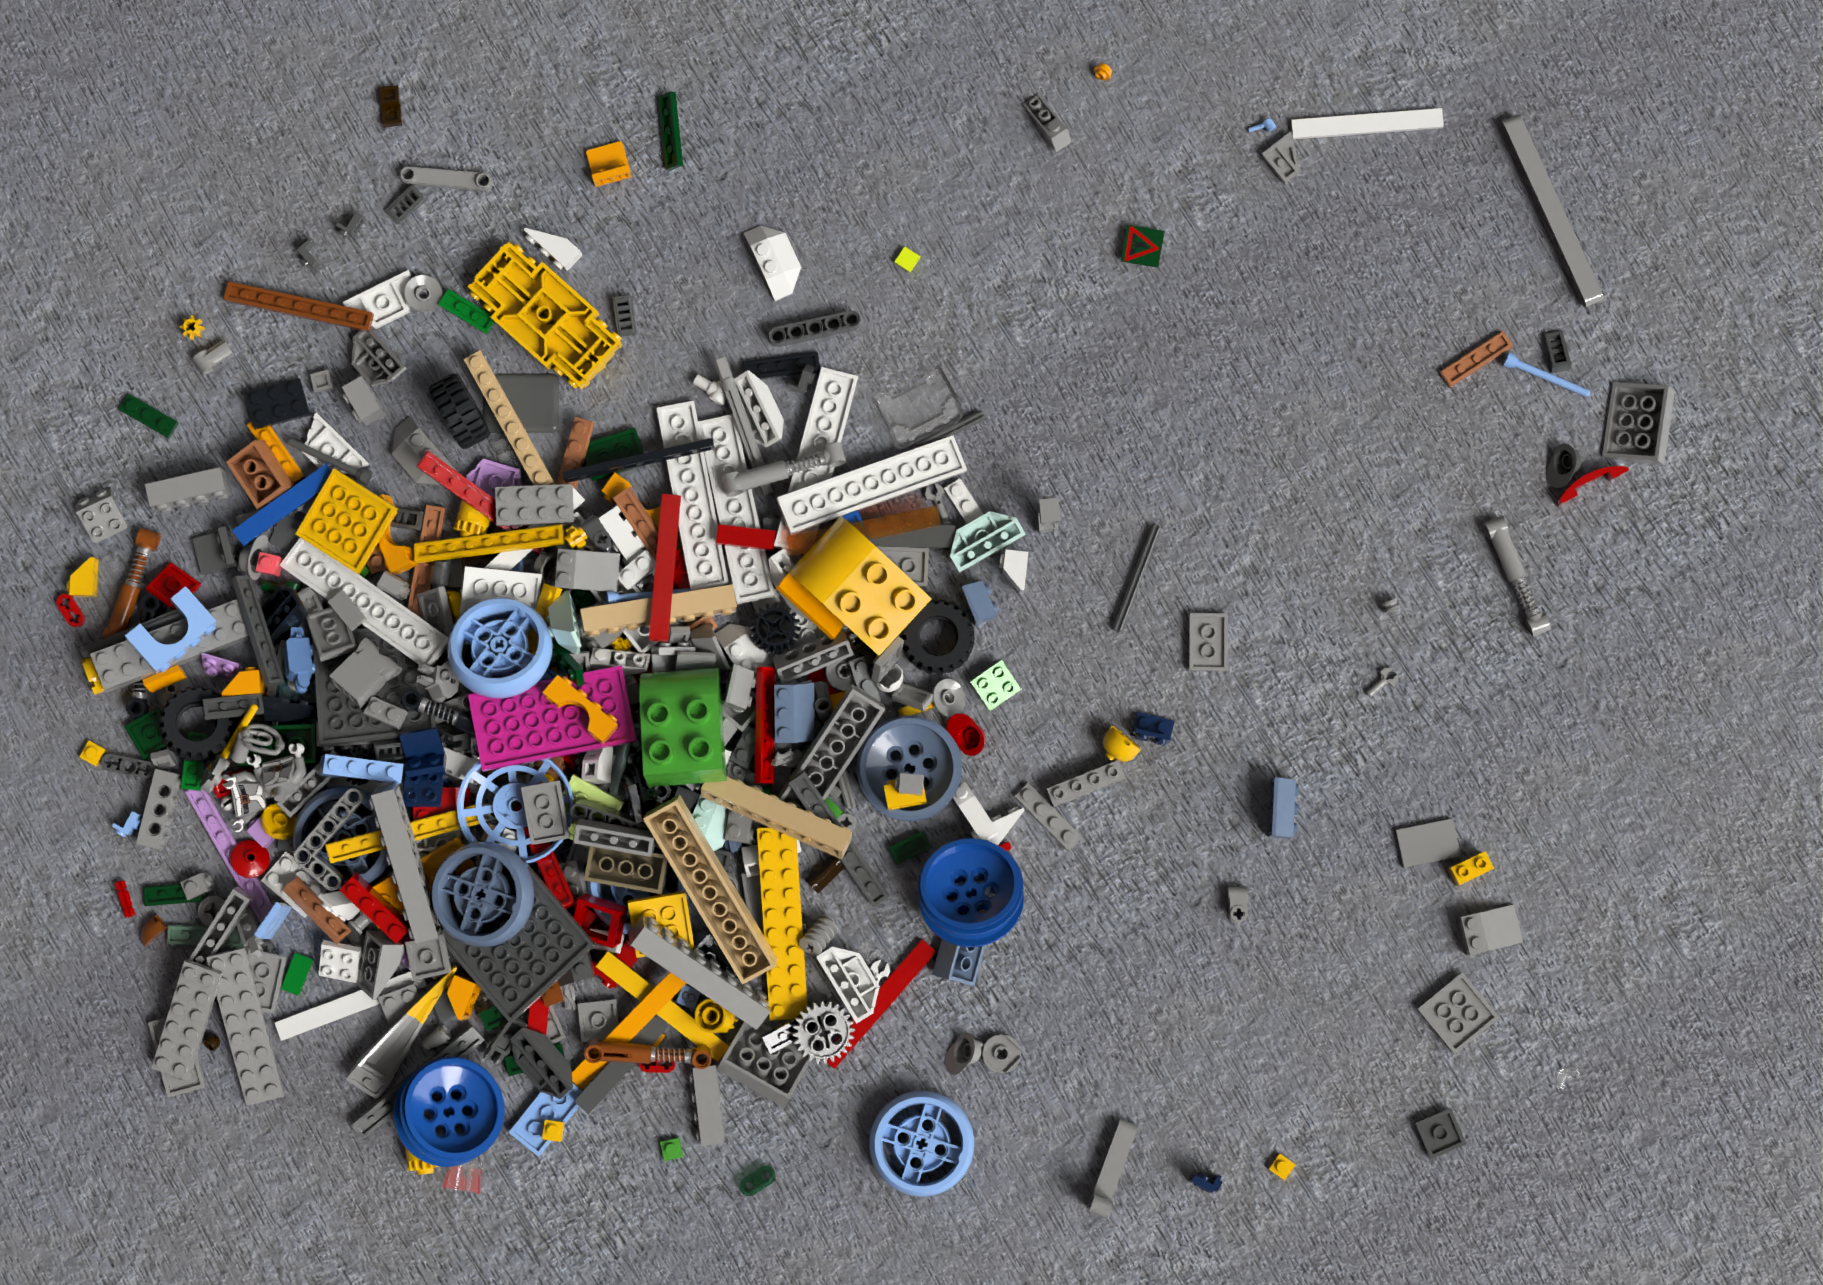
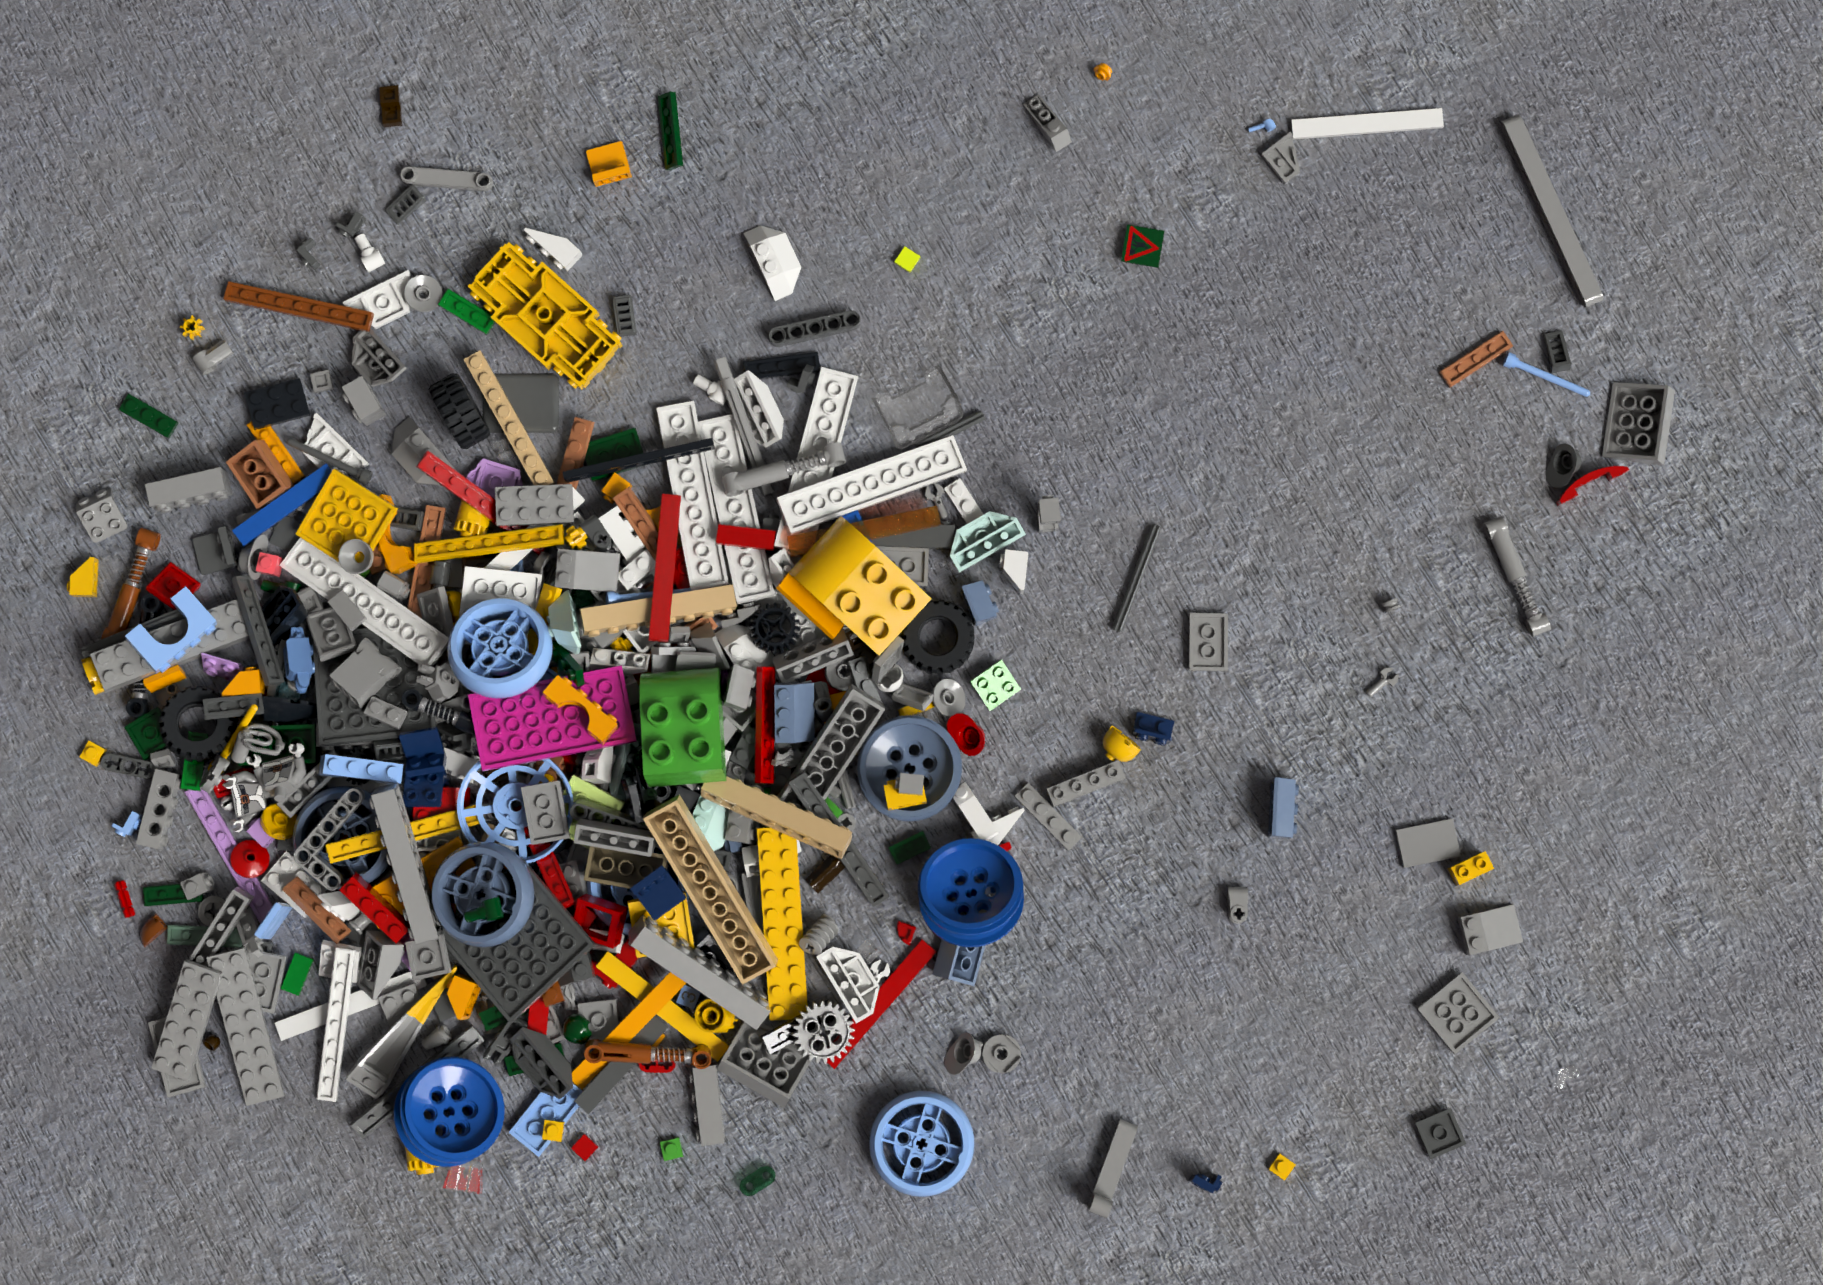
(67, 612): red beam -> none
(336, 1024): none -> white tile
(347, 556): none -> light grey piece
(370, 256): none -> white pin
(488, 911): none -> dark green pin
(576, 1029): none -> dark green hair
(584, 1147): none -> red tile
(658, 893): none -> dark blue bracket
(743, 613): none -> light grey slope
(905, 932): none -> red tile

